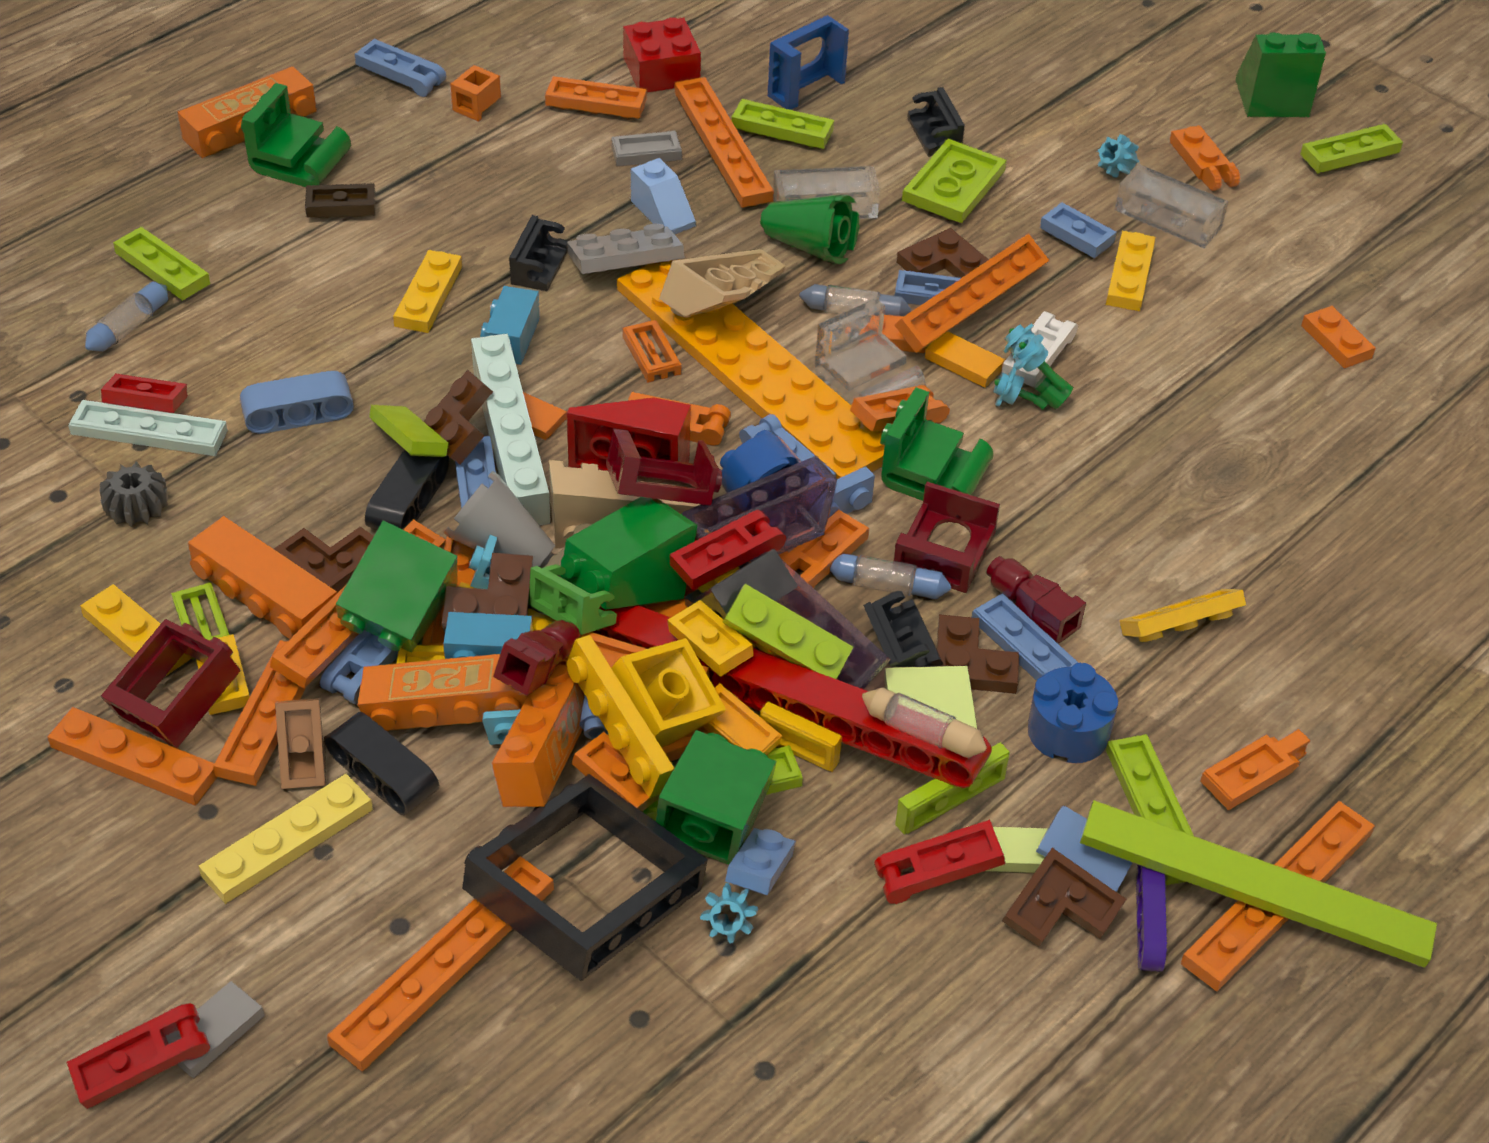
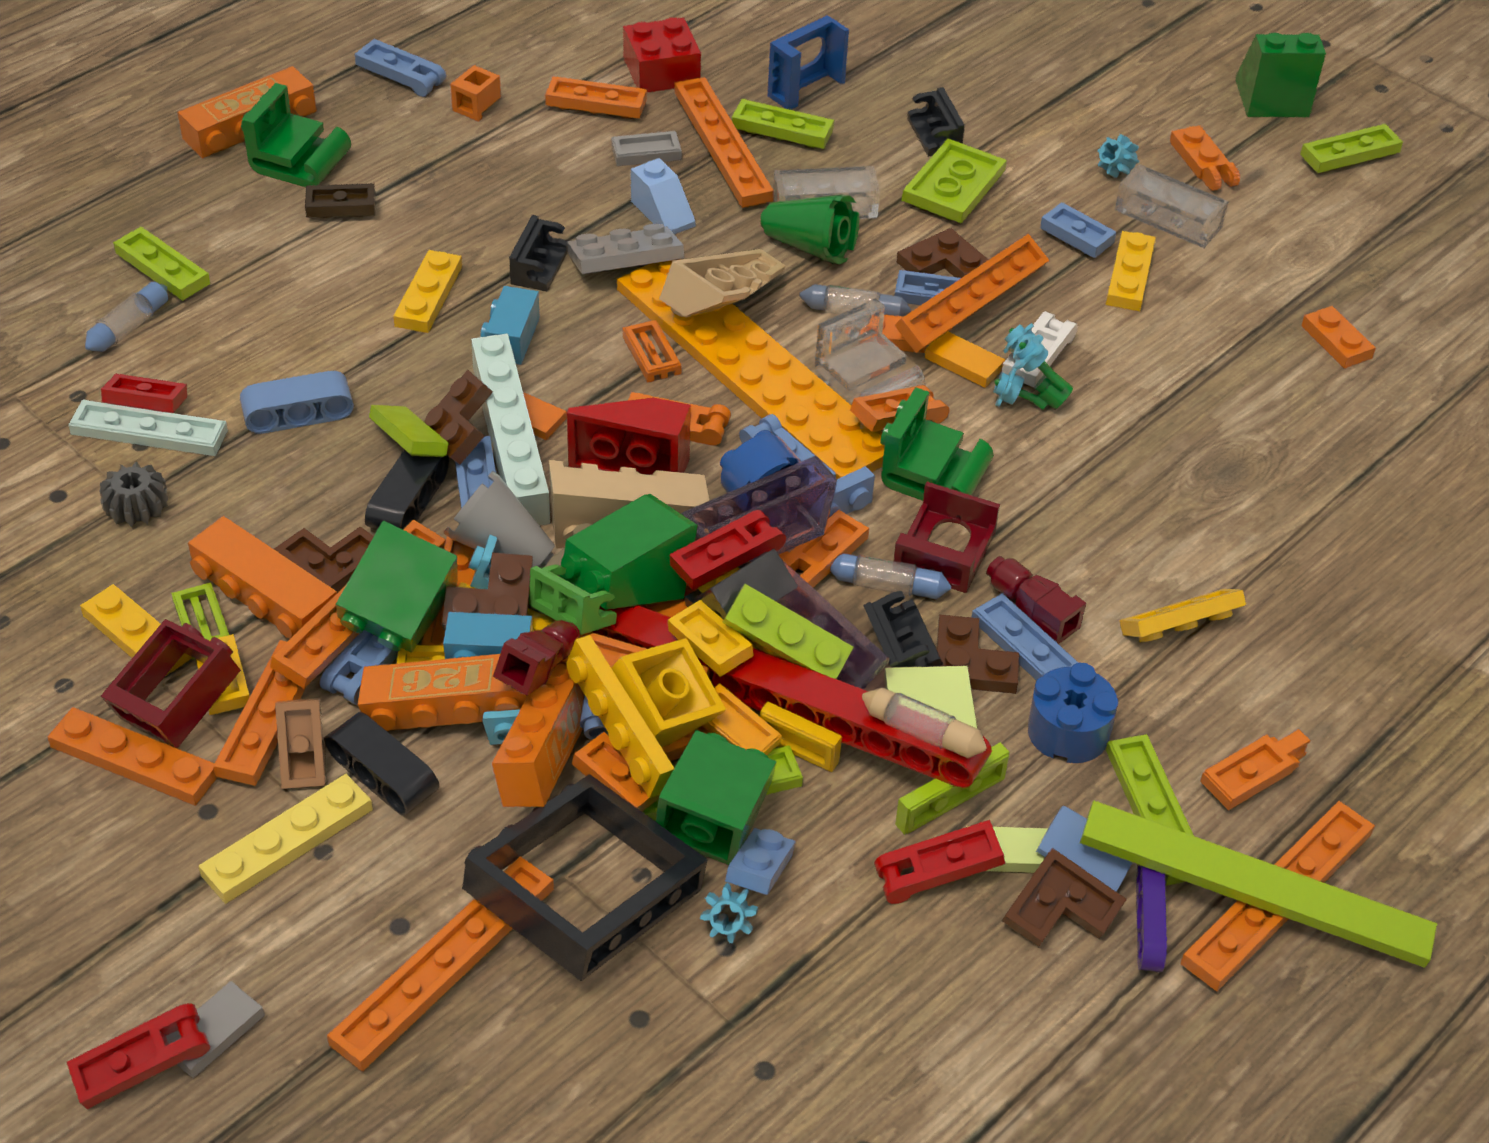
(626, 464): dark red panel -> none

